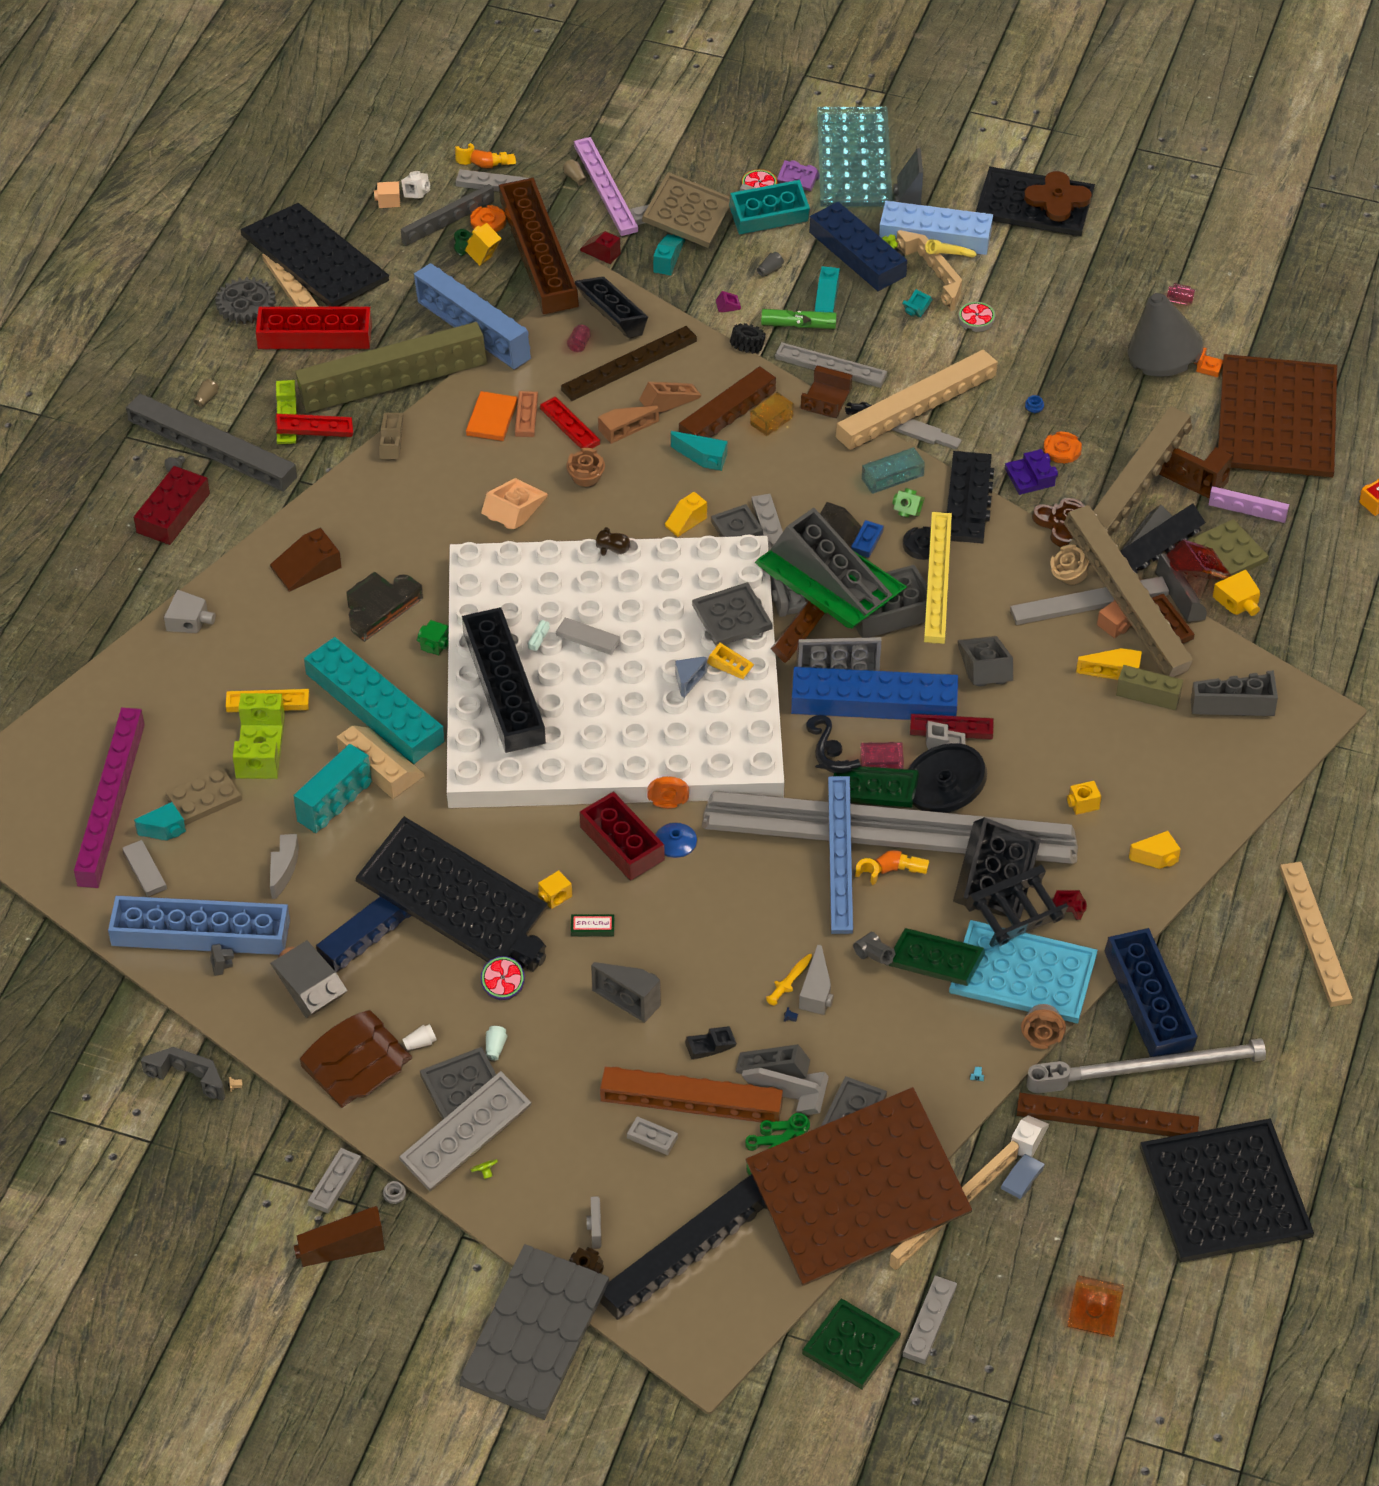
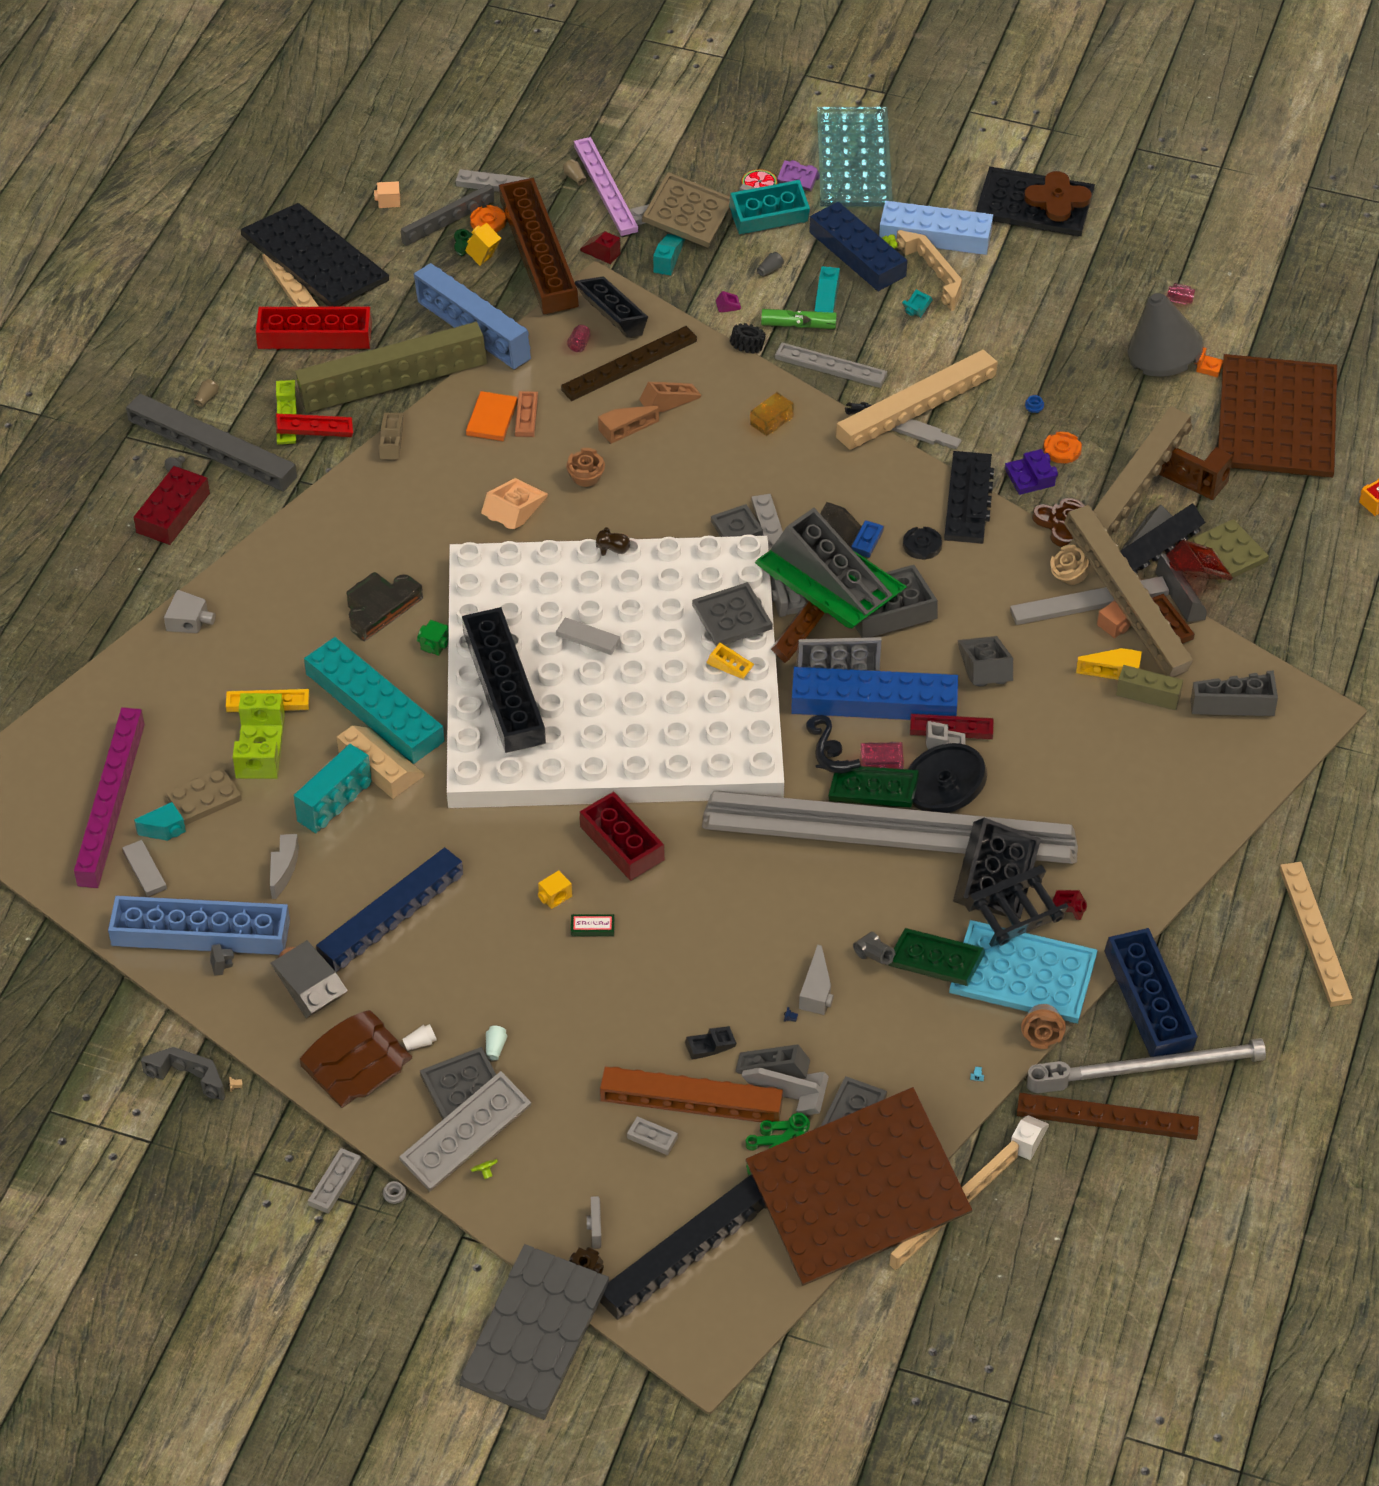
(243, 298): dark grey gear -> none
(307, 560): reddish brown slope -> none
(341, 1239): reddish brown slope -> none
(415, 185): white brick -> none
(450, 891): black plate -> none
(482, 158): yellow piece -> none
(502, 978): tile -> none
(529, 951): black brick -> none
(537, 637): light aqua piece -> none
(569, 423): red tile -> none
(627, 988): dark grey slope -> none
(668, 792): orange tile -> none
(677, 839): blue dish -> none
(687, 514): yellow slope -> none
(689, 673): sand blue slope -> none
(702, 450): teal slope -> none
(730, 404): reddish brown brick -> none
(785, 985): yellow sword -> none
(827, 392): reddish brown panel -> none
(840, 855): medium blue plate -> none
(851, 1343): dark green plate -> none
(888, 862): yellow piece -> none
(893, 470): clear light blue brick -> none
(910, 181): dark grey slope -> none
(914, 505): bright green brick -> none
(929, 1320): light grey plate -> none
(935, 247): light yellow plant -> none
(938, 578): light yellow plate -> none
(976, 316): tile -> none
(1022, 1176): sand blue slope -> none
(1084, 797): yellow brick -> none
(1095, 1306): clear orange slope -> none
(1156, 851): yellow slope -> none
(1226, 1190): black plate -> none
(1238, 593): yellow torso -> none
(1248, 504): lavender plate -> none

